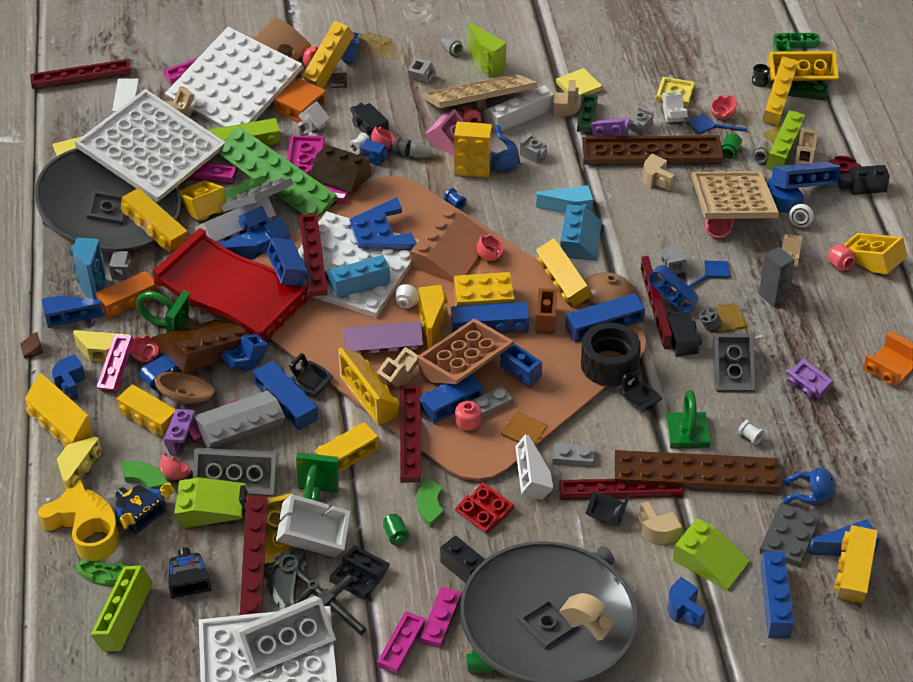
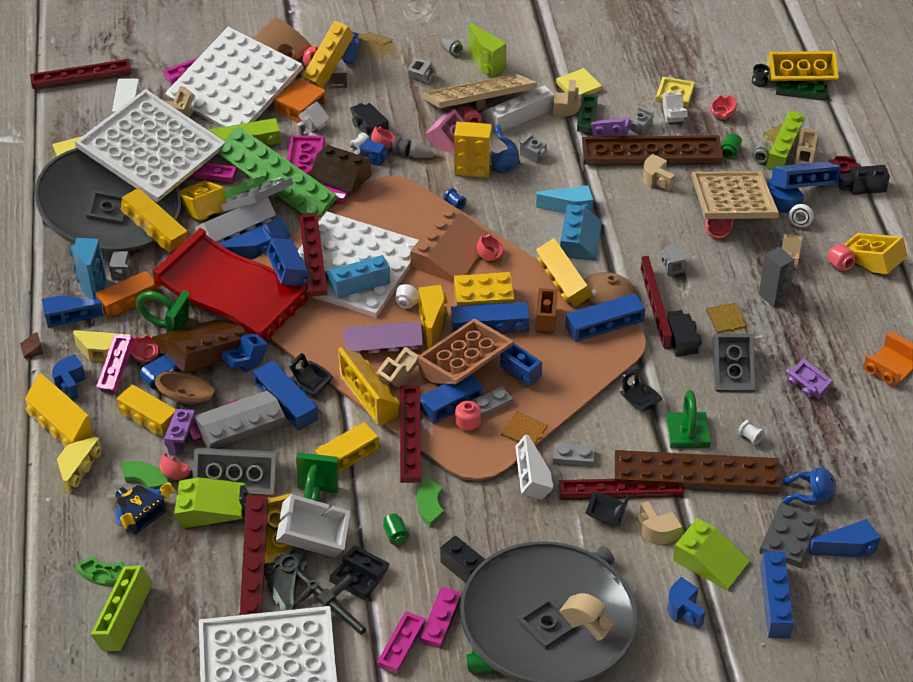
(87, 515): yellow animal -> none
(187, 574): black torso -> none
(253, 218): blue brick -> none
(285, 634): white slope -> none
(373, 229): blue wing -> none
(484, 508): red slope -> none
(609, 338): black tyre -> none
(676, 297): blue beam -> none
(703, 123): blue piece -> none
(706, 316): dark grey wheel -> none
(713, 269): blue piece -> none
(780, 91): yellow brick -> none
(786, 41): green beam -> none
(855, 564): yellow brick -> none

